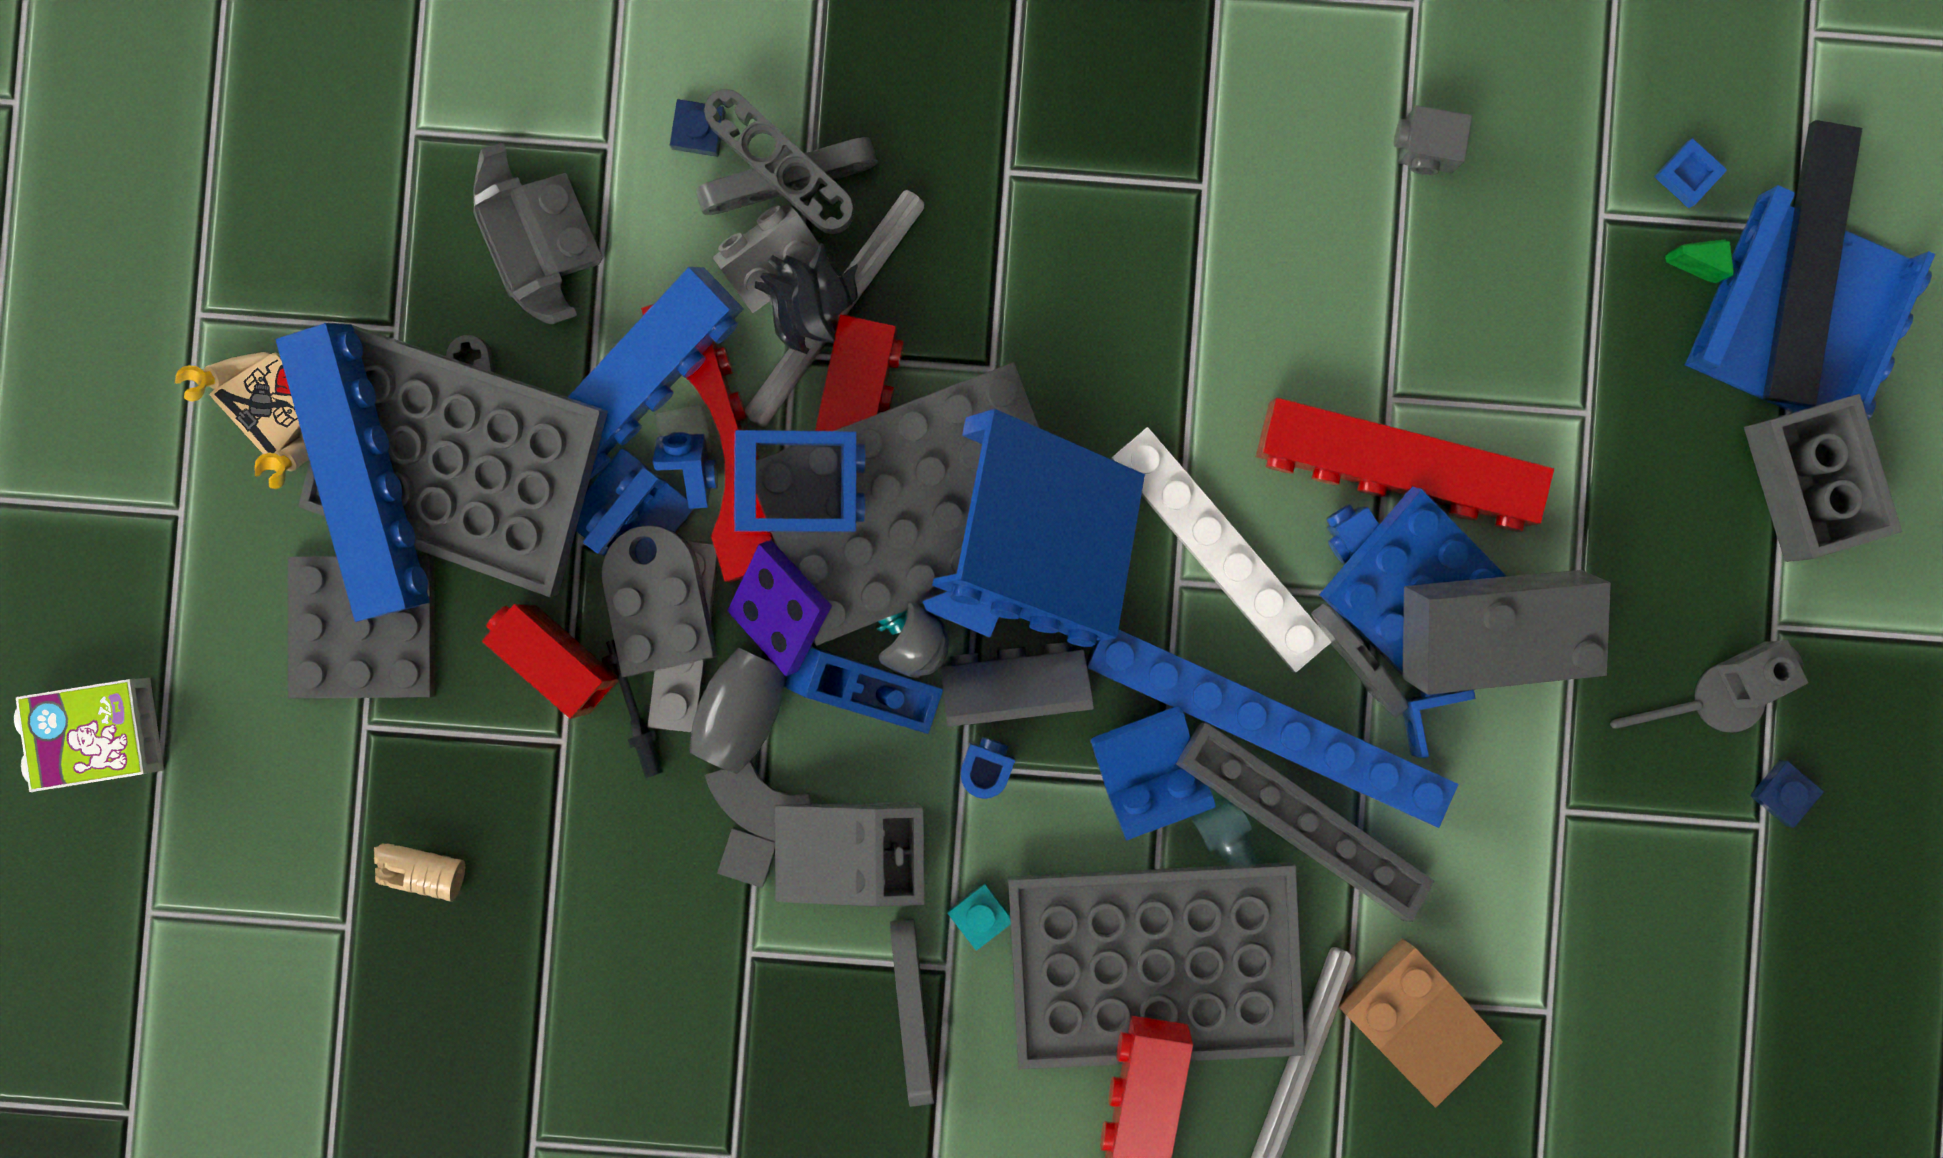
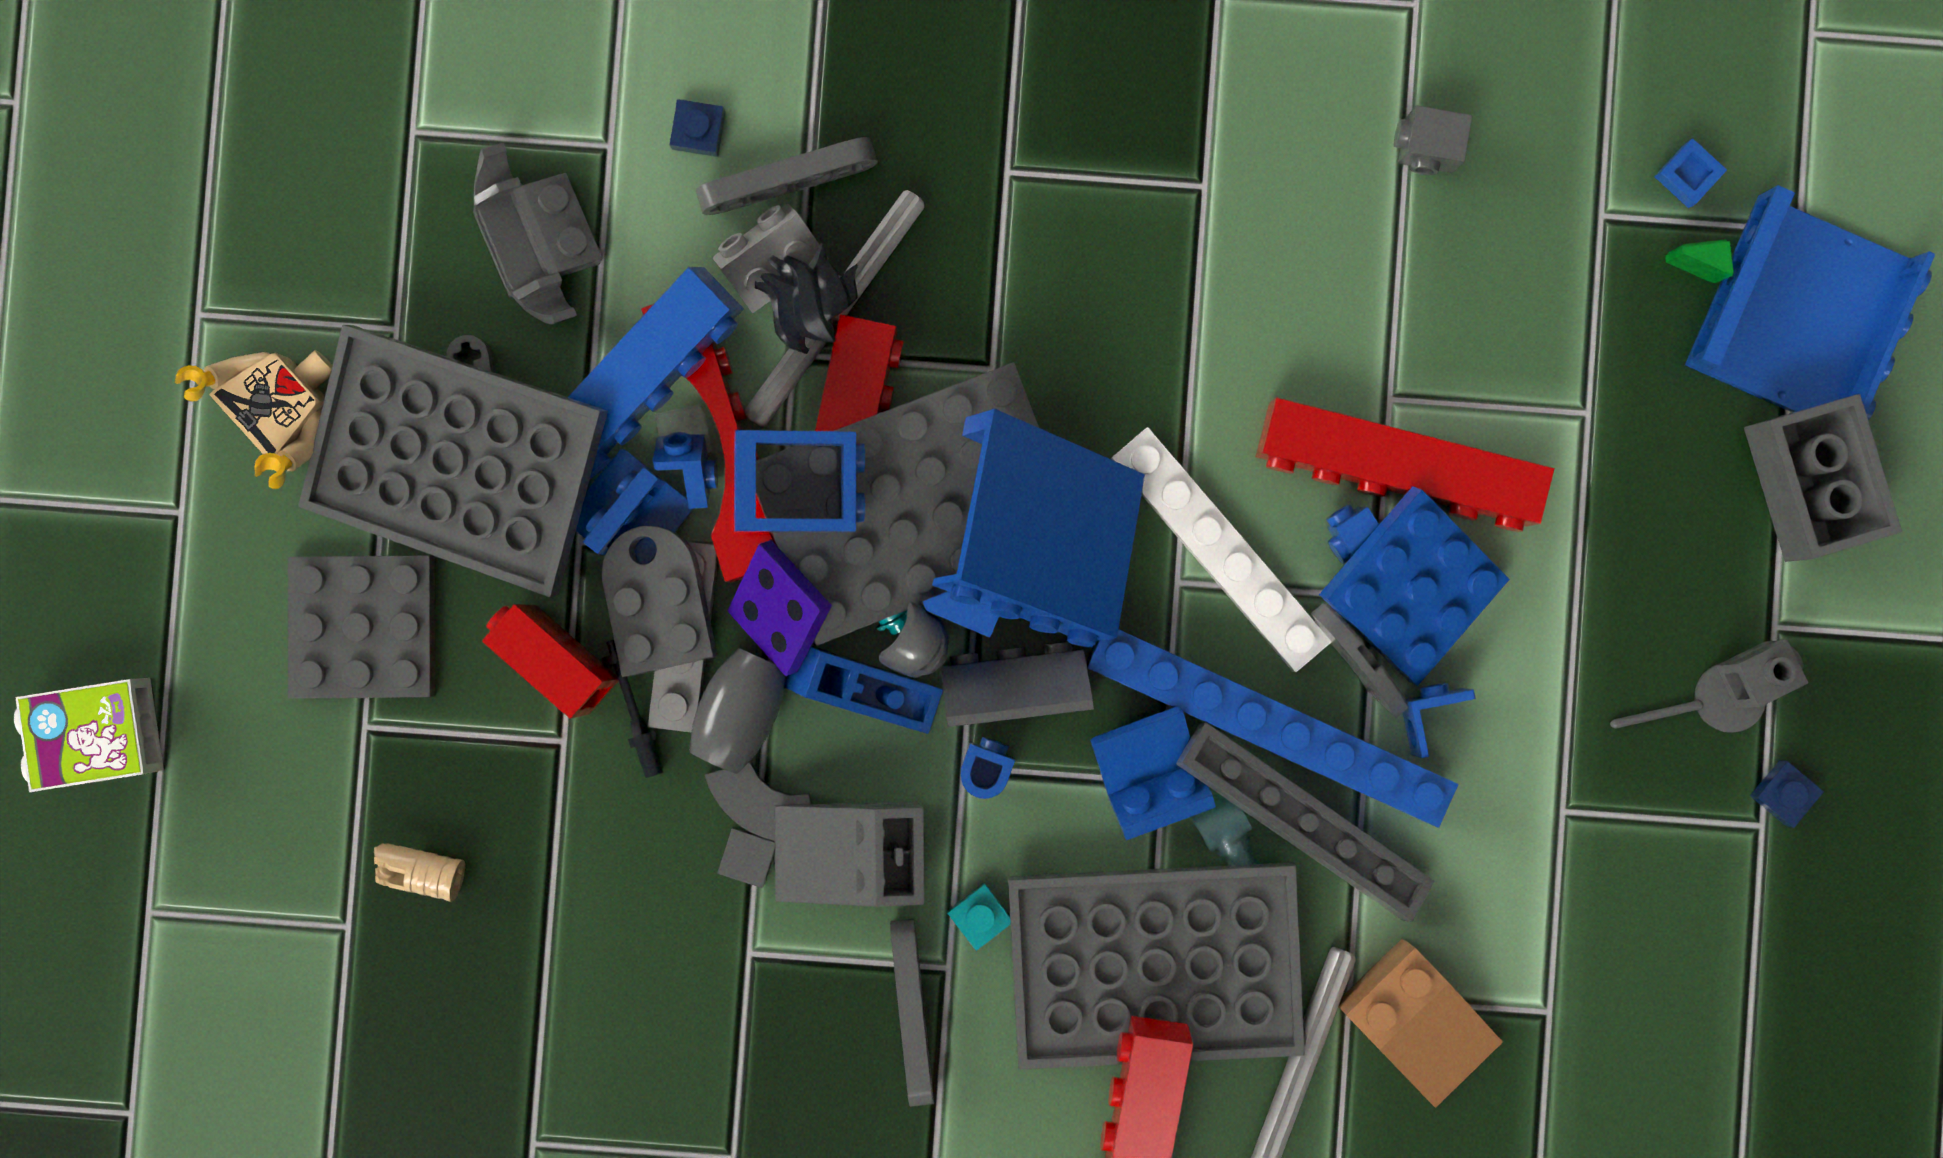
(353, 470): blue brick -> none
(783, 158): dark grey beam -> none
(1505, 631): dark grey brick -> none
(1812, 263): black tile -> none

